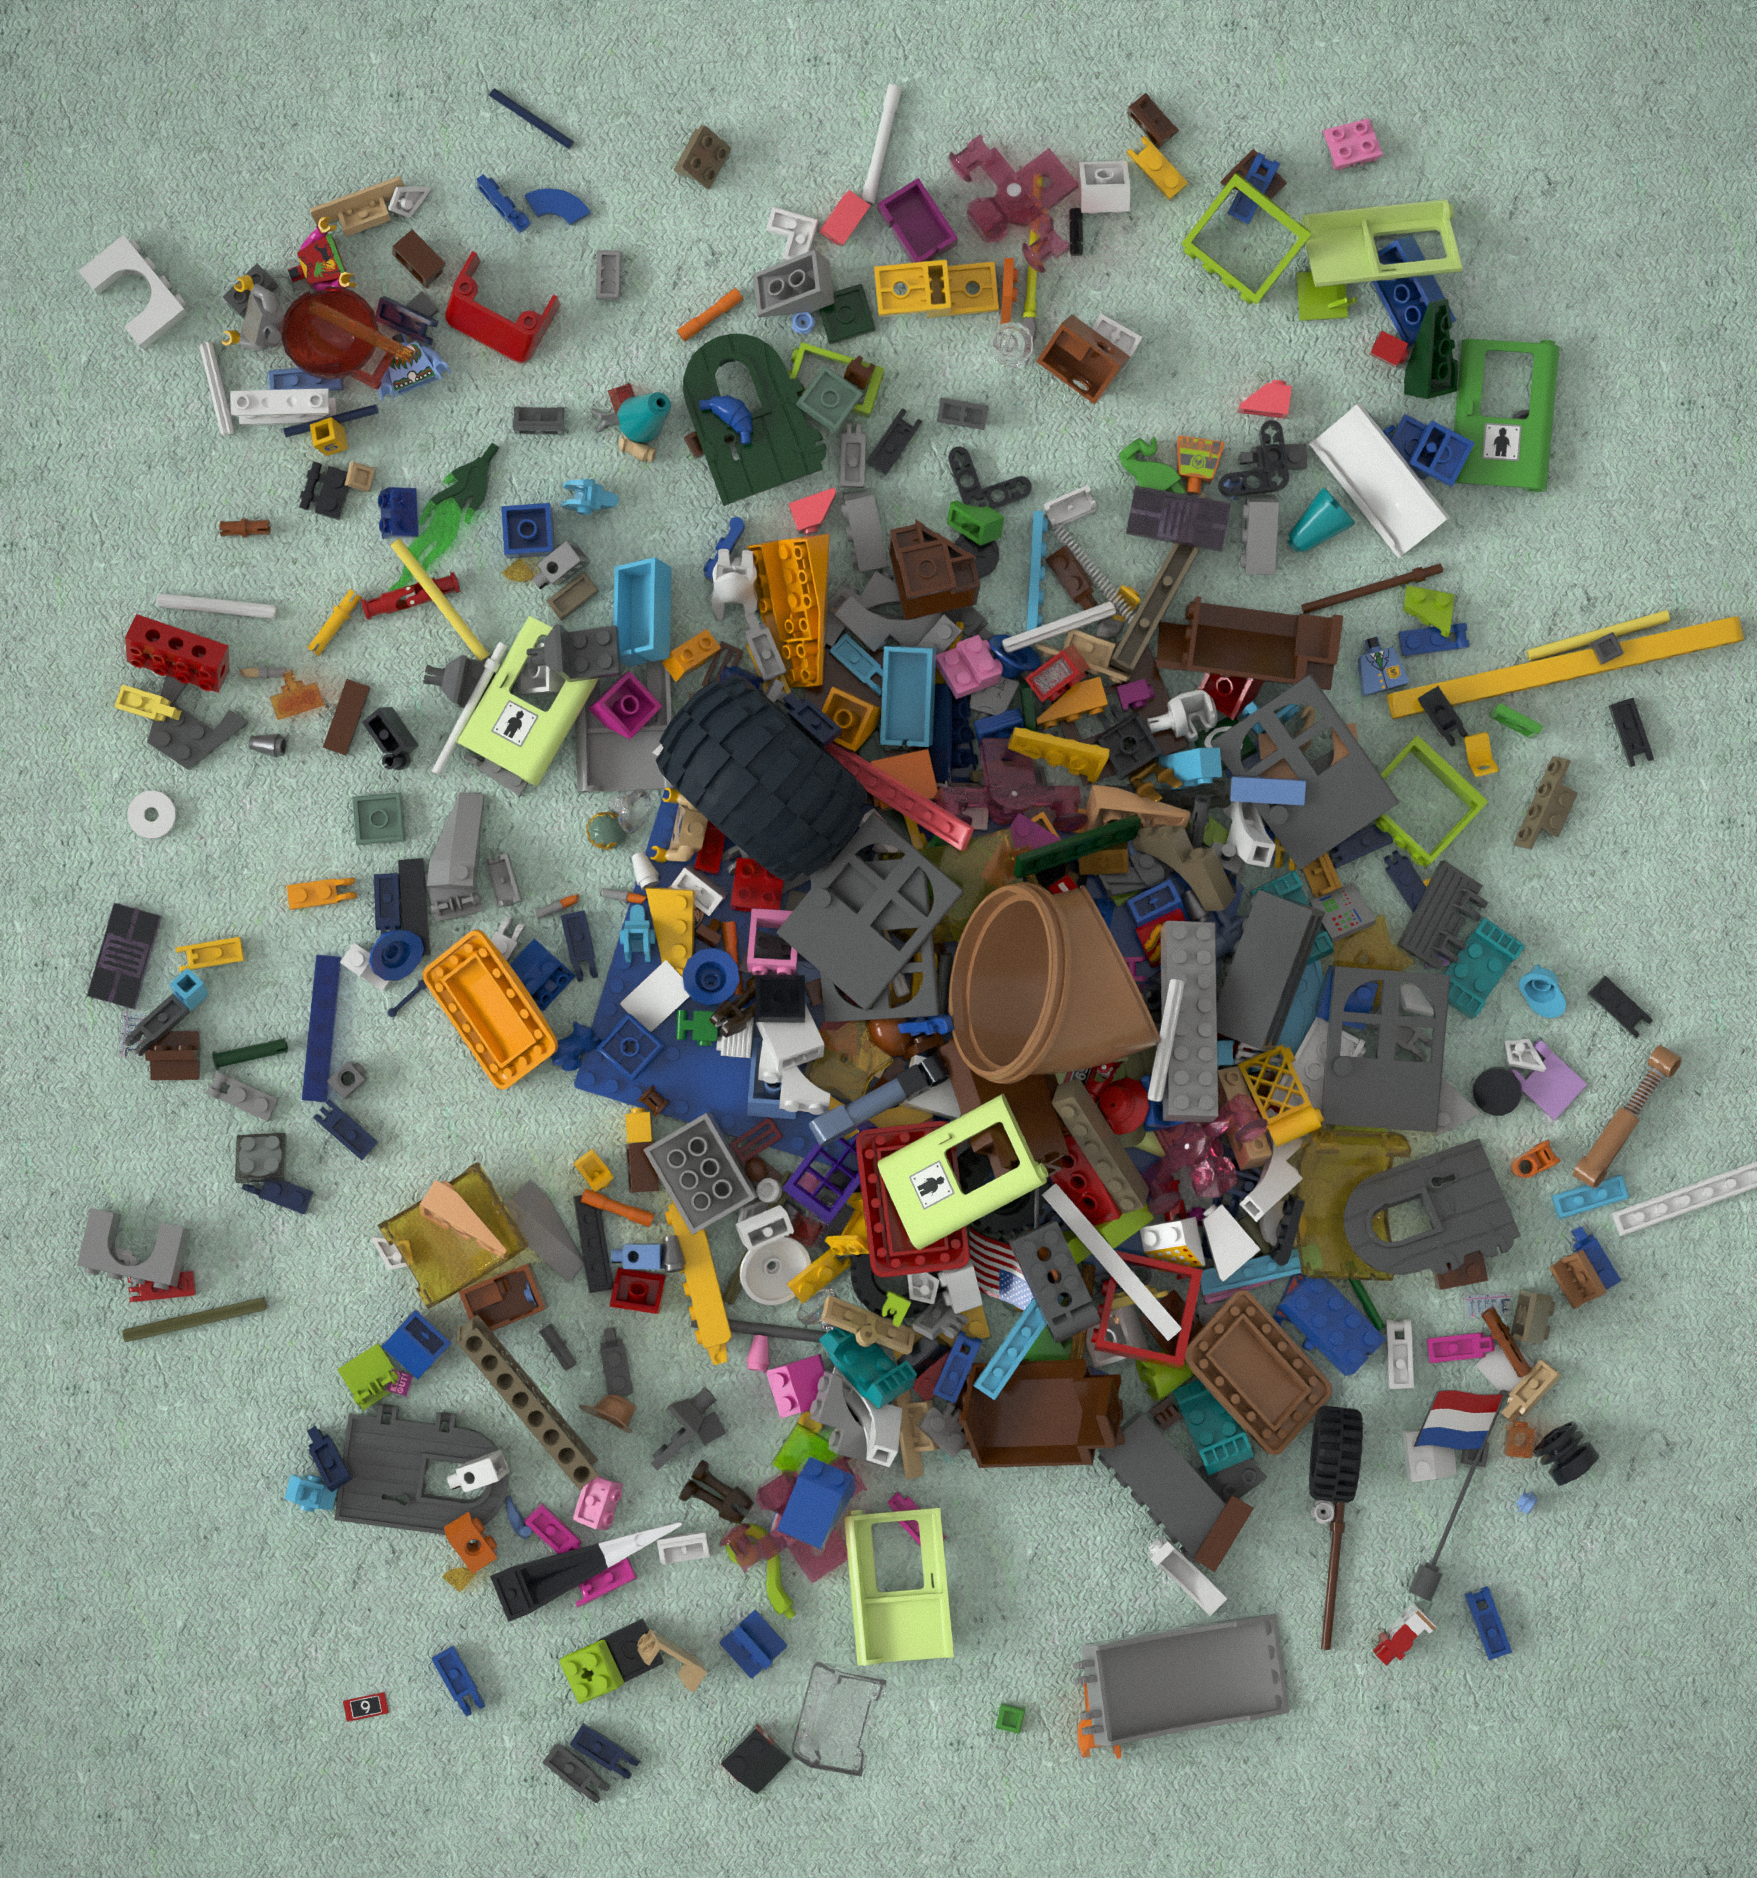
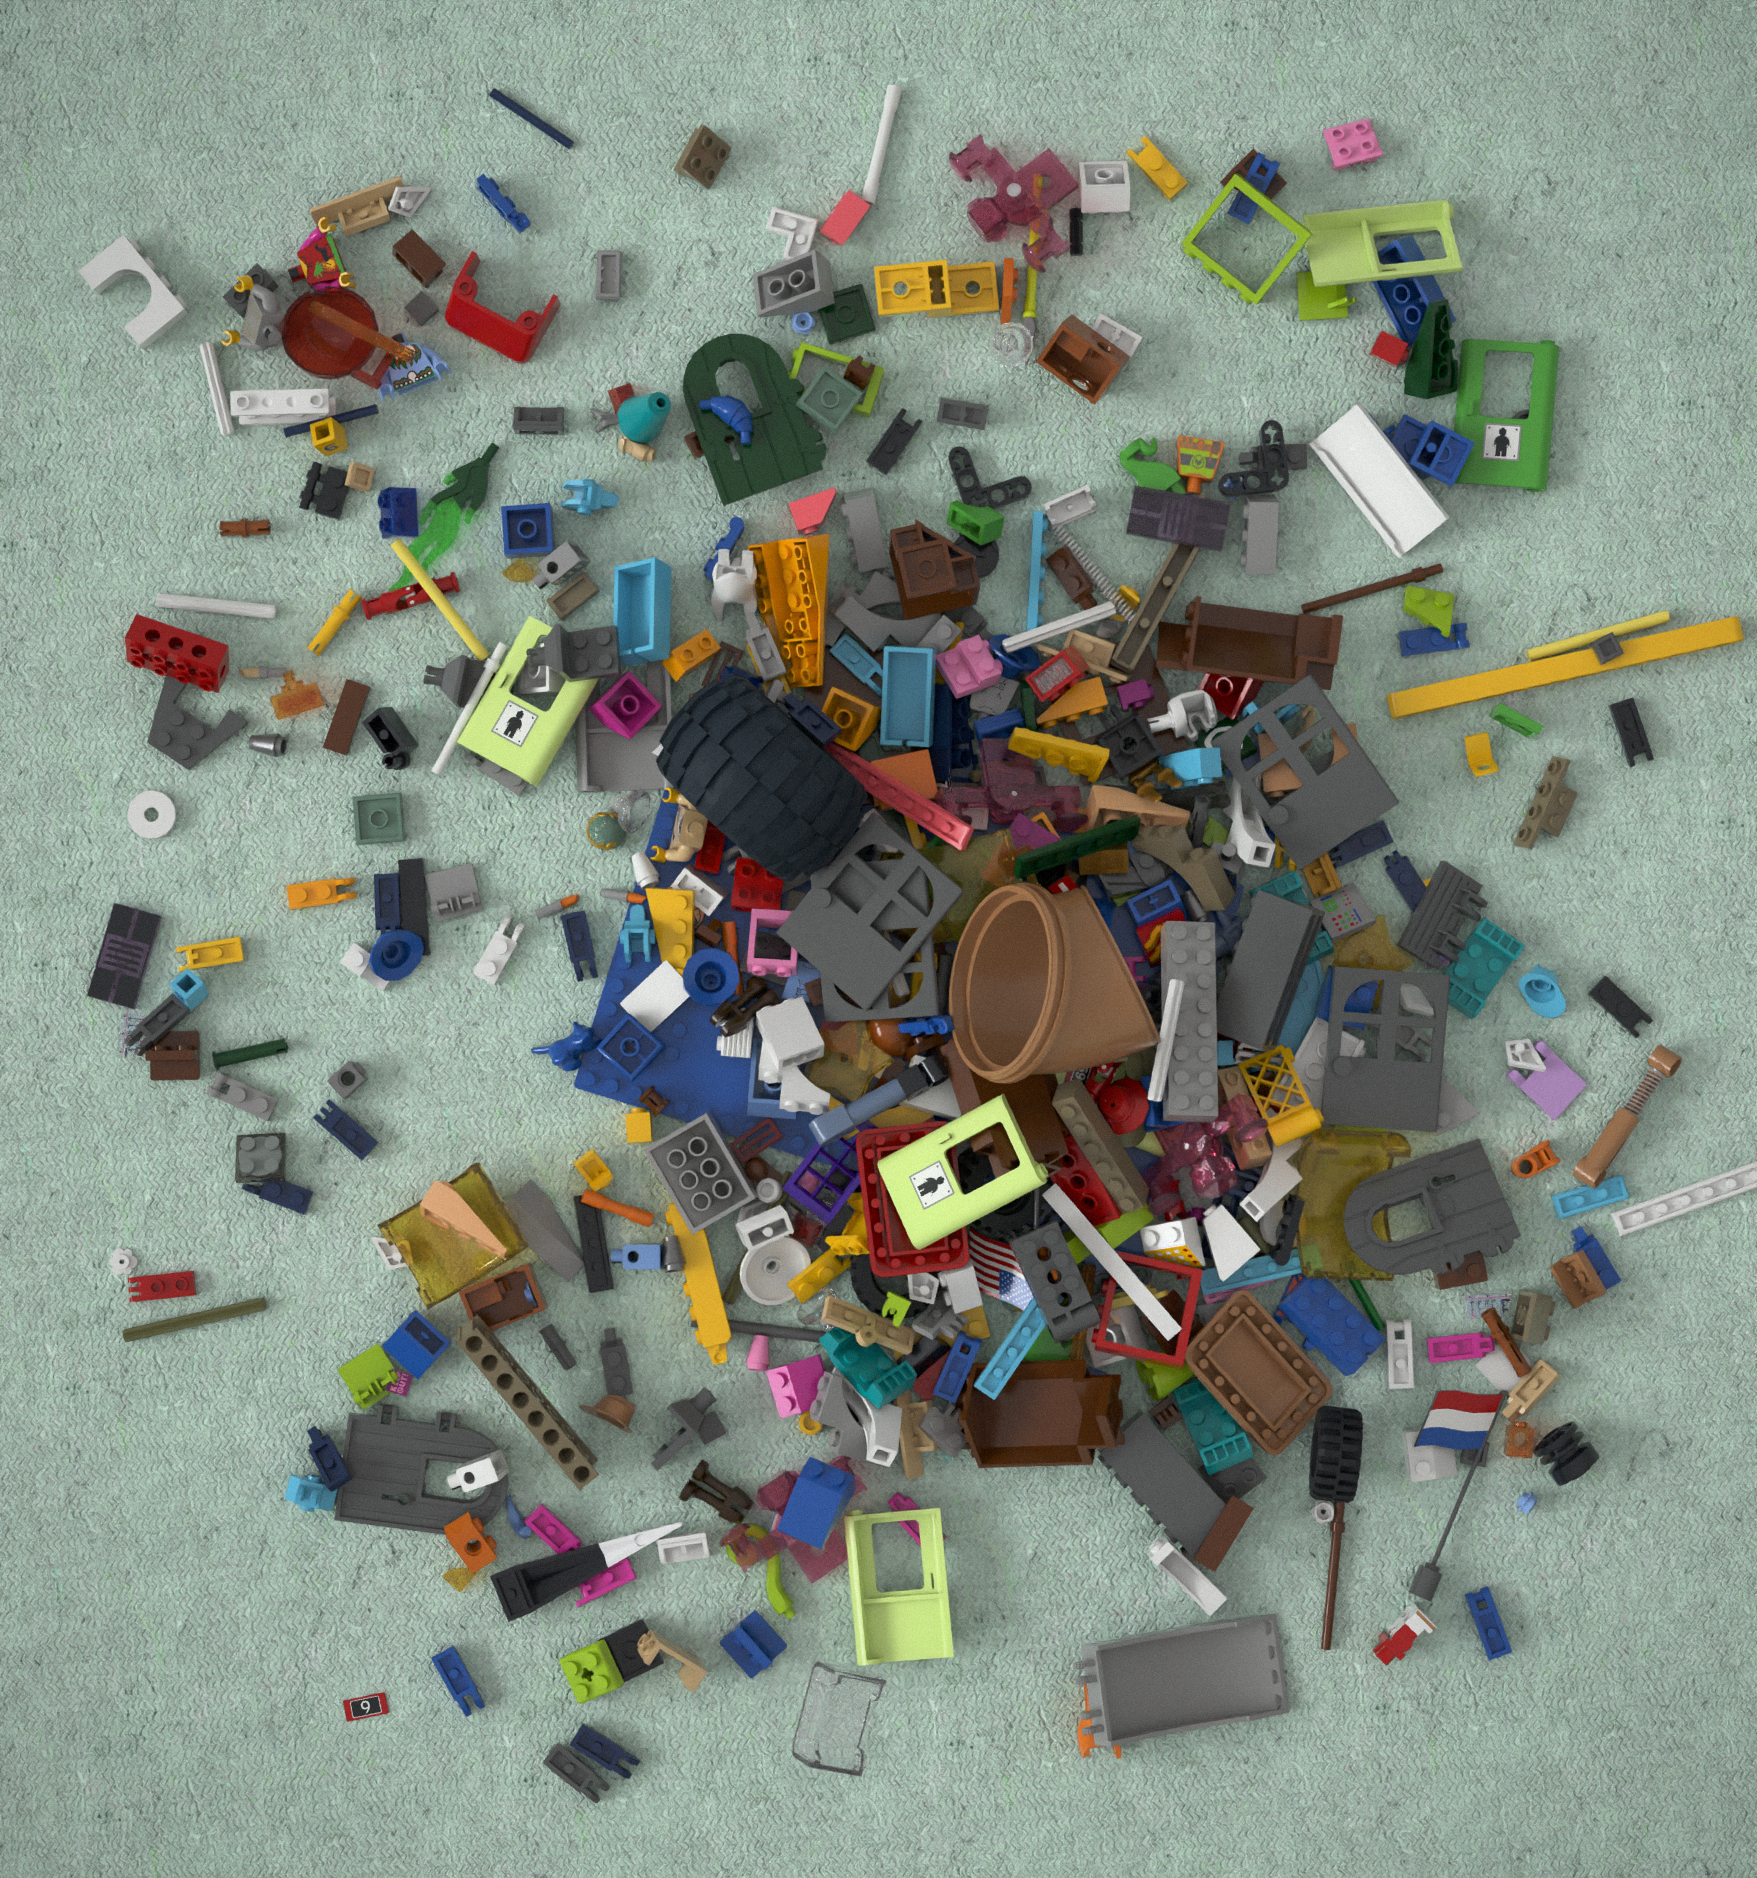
(145, 704): light yellow hinge -> none
(161, 1267): light grey arch -> none
(297, 379): medium blue tile -> none
(321, 1028): clear blue tile -> none
(392, 1012): dark blue hinge -> none
(404, 319): dark blue hinge -> none
(457, 851): light grey wedge -> none
(490, 1009): light orange wedge -> none
(504, 880): light grey hinge -> none
(541, 973): blue slope -> none
(557, 203): blue tile -> none
(598, 1503): bright pink bracket -> none
(638, 1290): red slope -> none
(641, 1173): reddish brown hinge -> none
(702, 1028): green brick -> none
(723, 305): orange piece -> none
(755, 1759): black slope -> none
(780, 998): black plate -> none
(801, 1444): clear neon green tile -> none
(853, 457): light grey hinge -> none
(917, 223): magenta piece -> none
(1010, 1718): bright green tile -> none
(1152, 120): reddish brown hinge -> none
(1268, 401): coral slope -> none
(1268, 790): medium blue tile -> none
(1319, 522): teal cone -> none
(1380, 669): medium blue torso -> none
(1442, 714): black hinge -> none
(1452, 780): lime window -> none
(1497, 1091): black tile -> none

